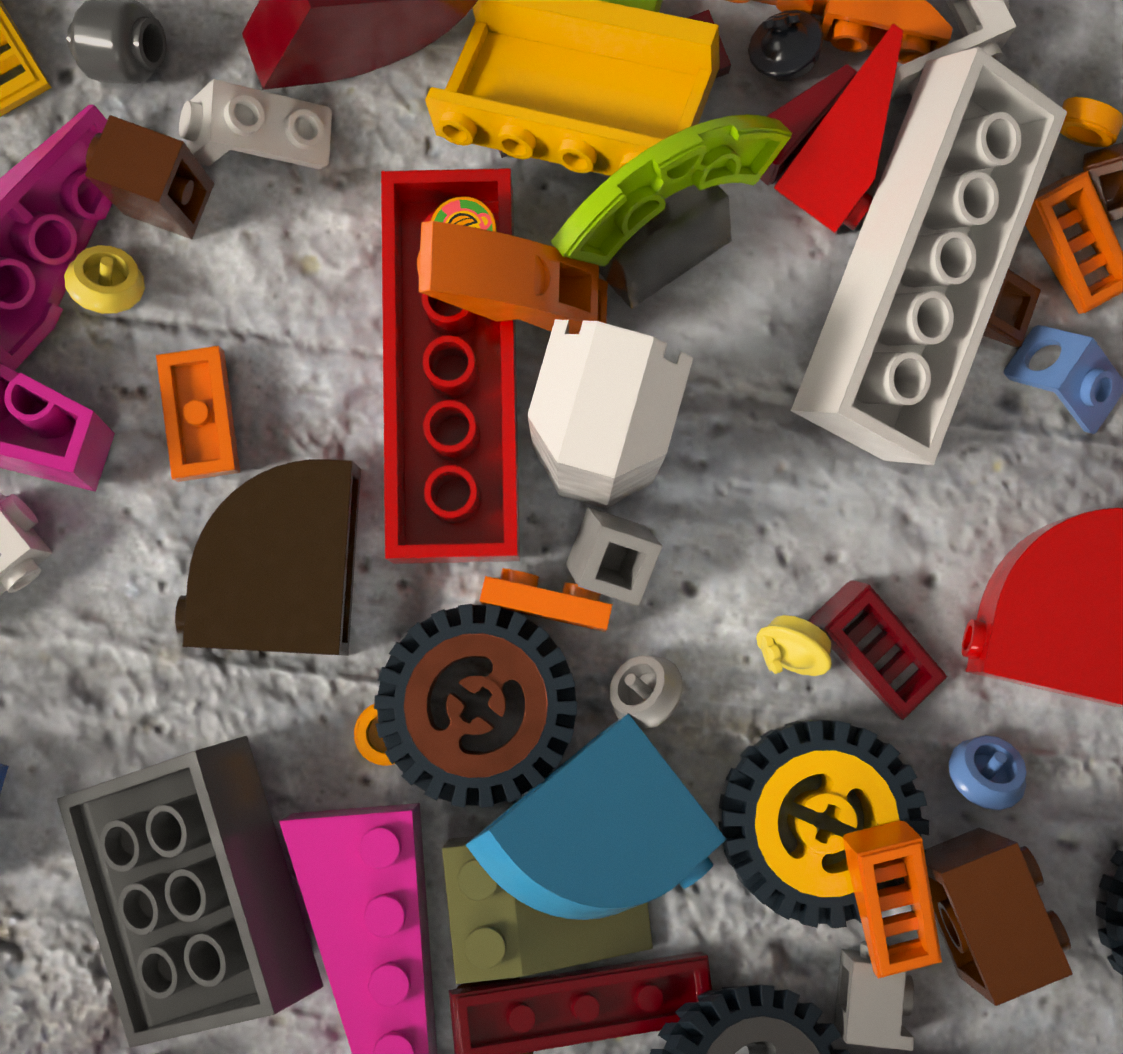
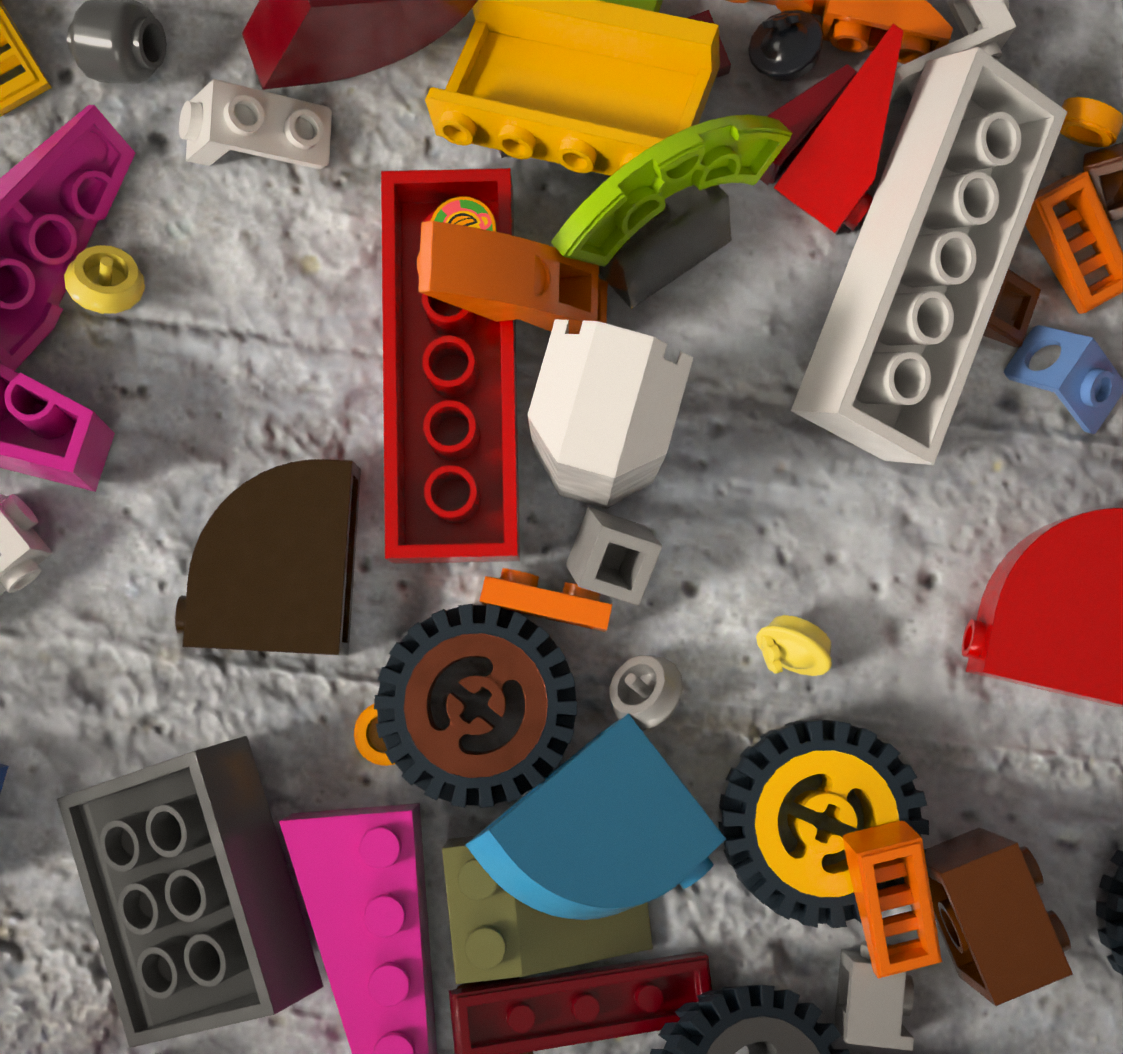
(149, 176): reddish brown brick -> none
(198, 413): orange plate -> none
(841, 610): dark red slope -> none
(988, 772): medium blue hat -> none

